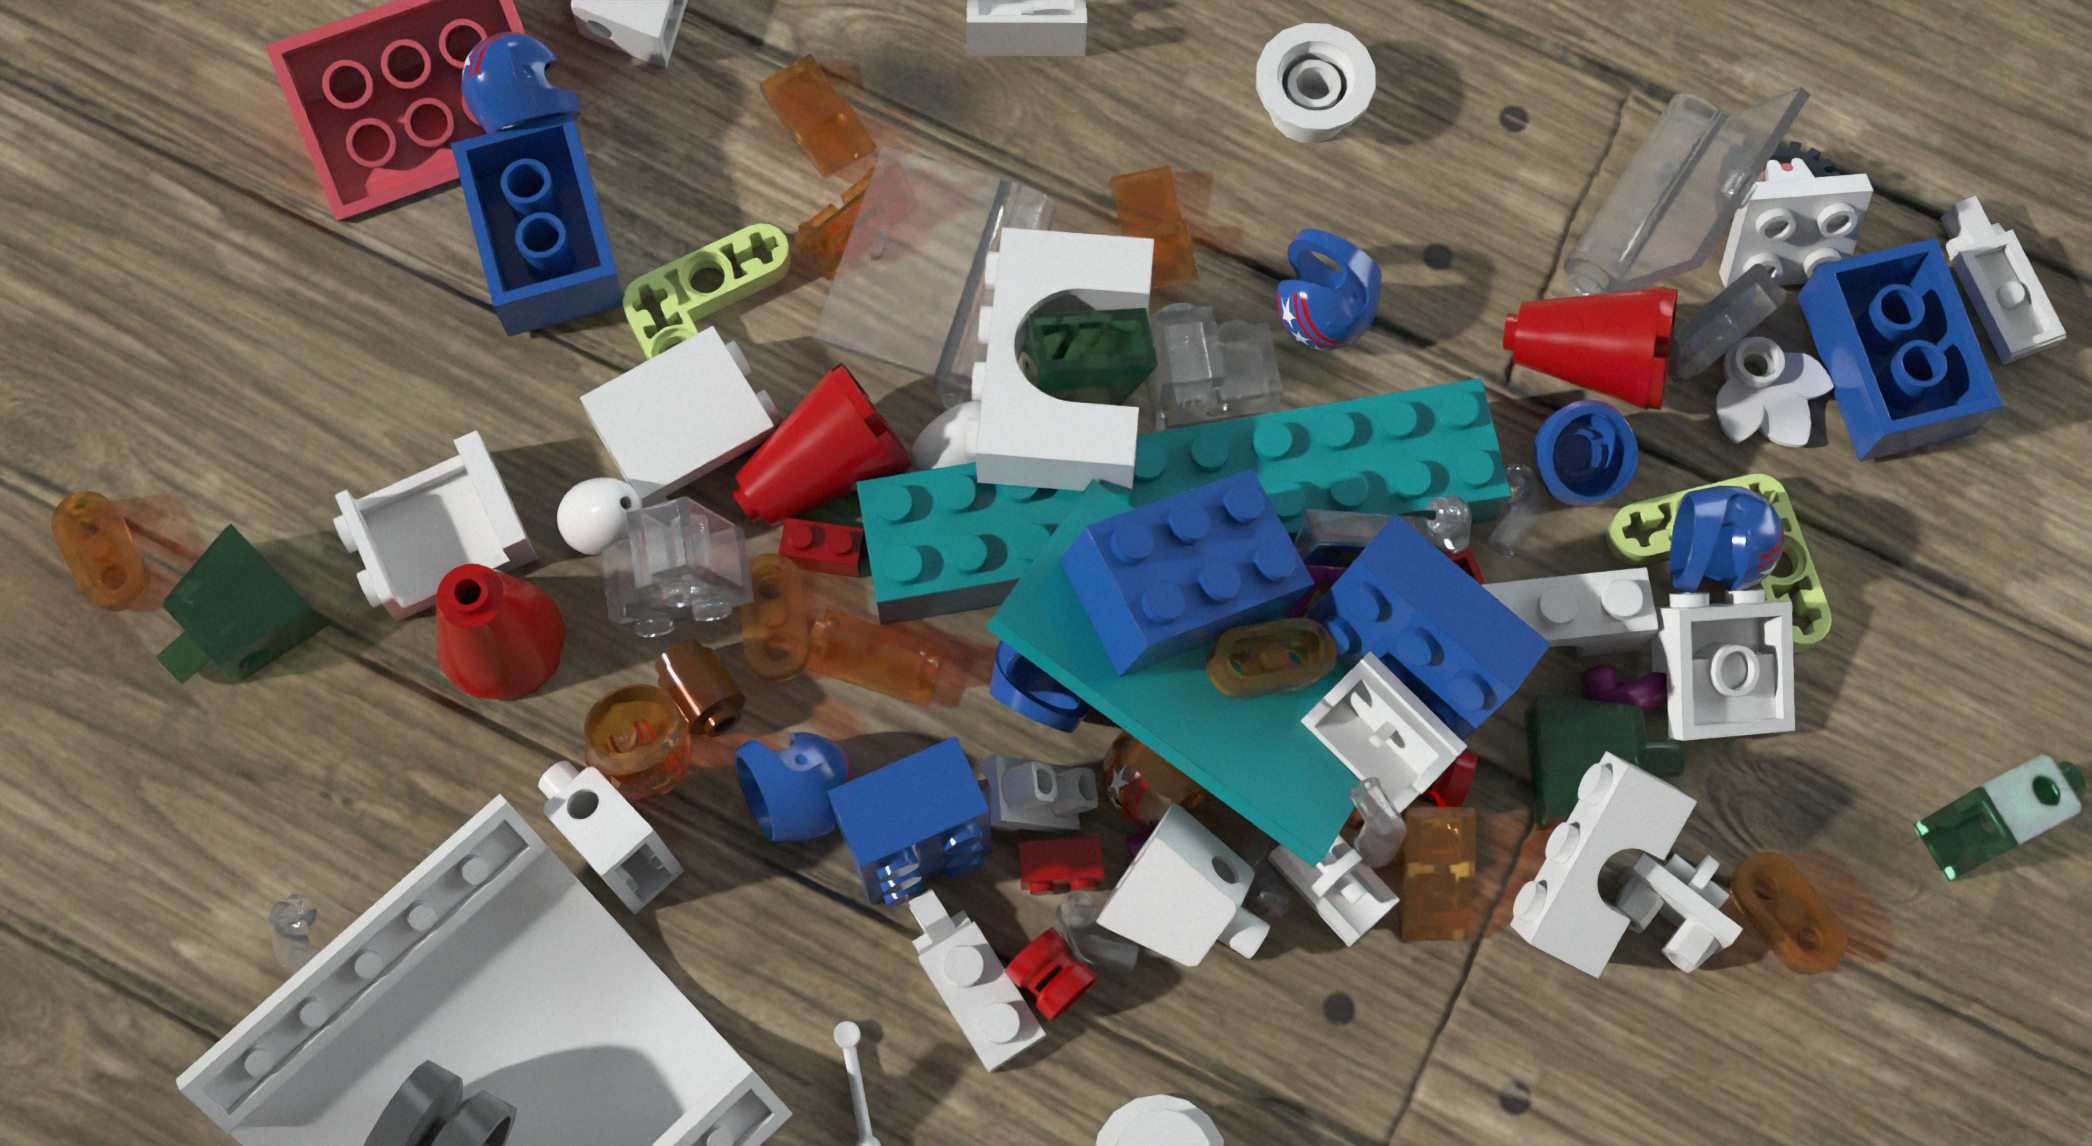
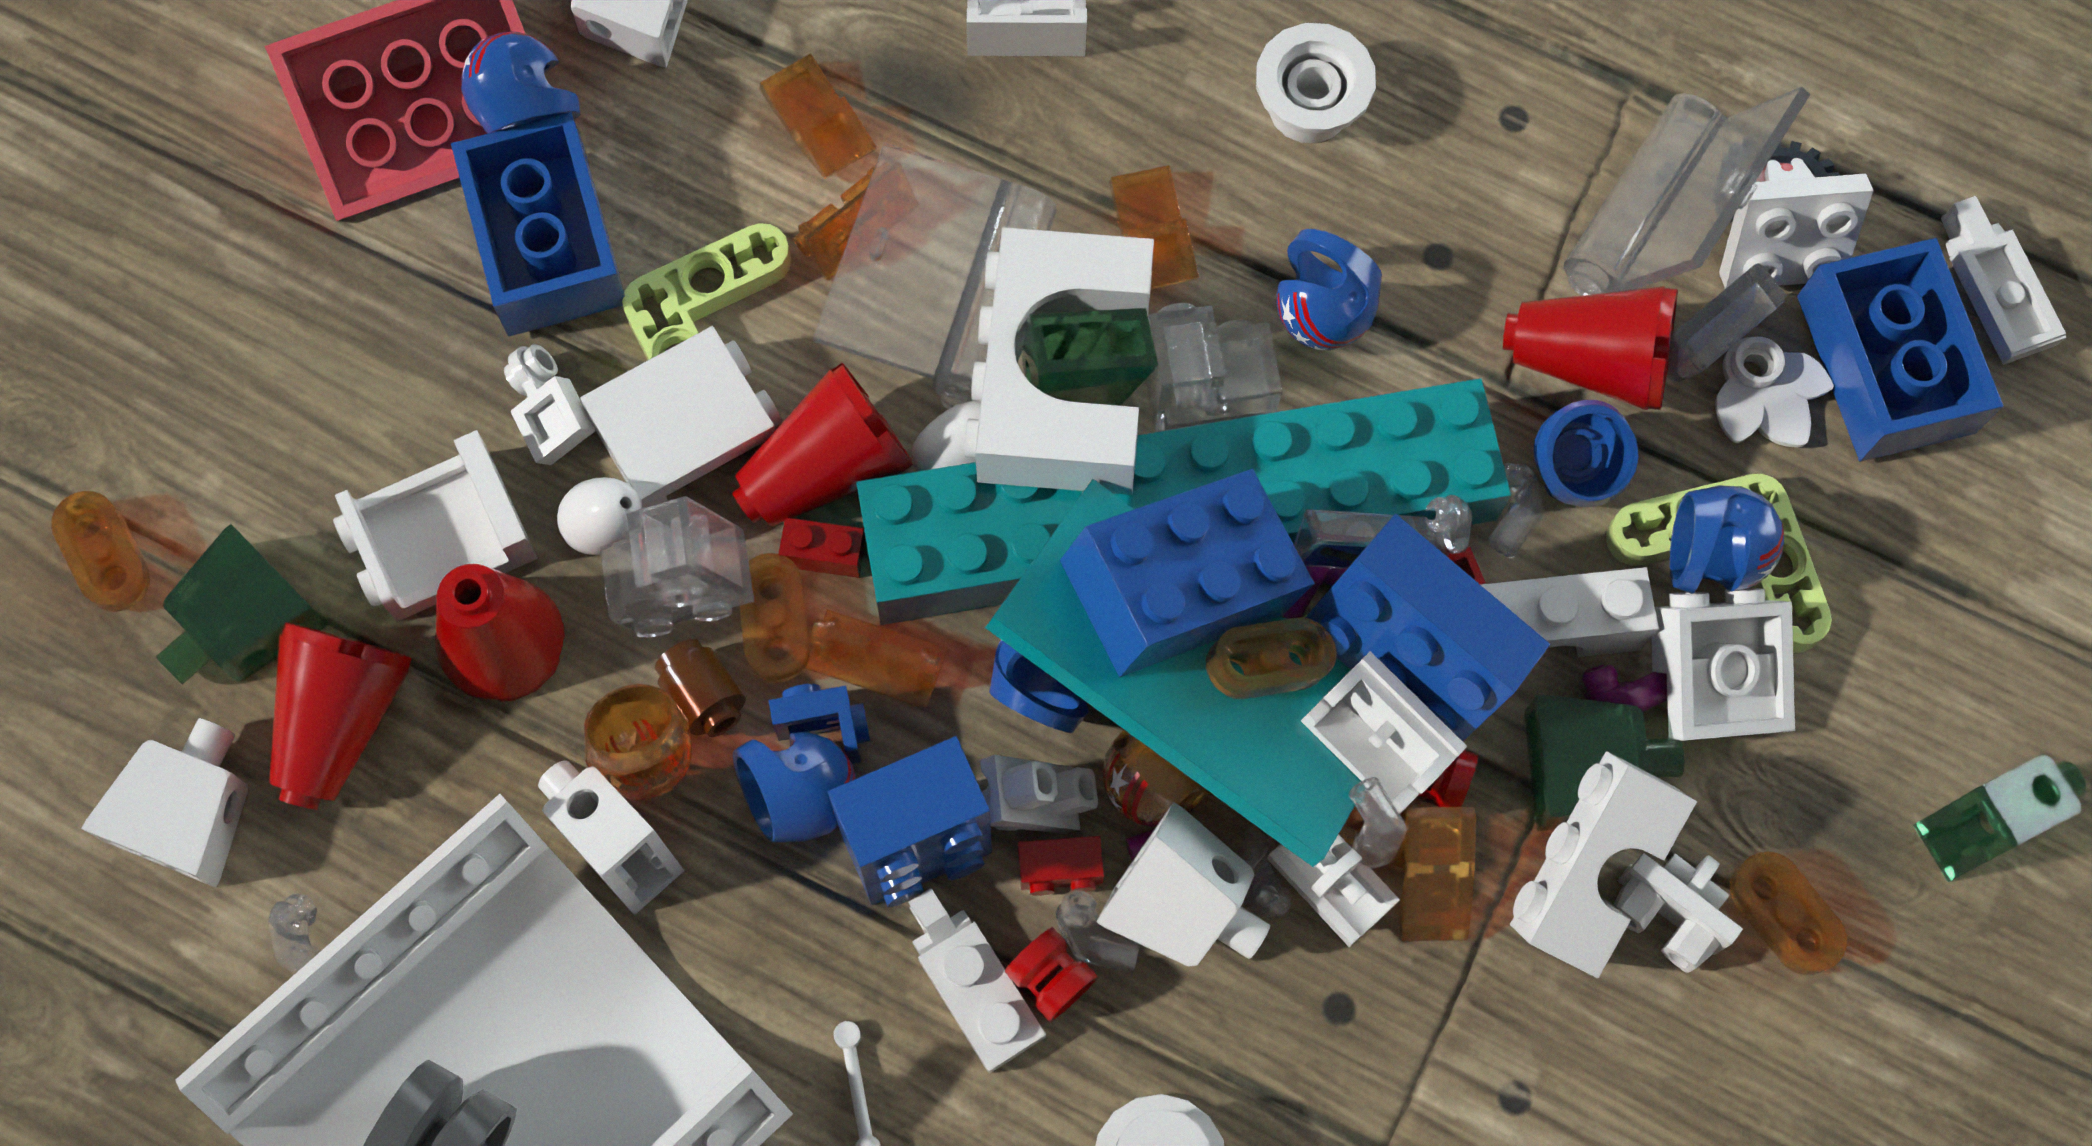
(175, 805): none -> white torso
(326, 710): none -> red cone
(552, 414): none -> white plate
(820, 711): none -> blue bracket

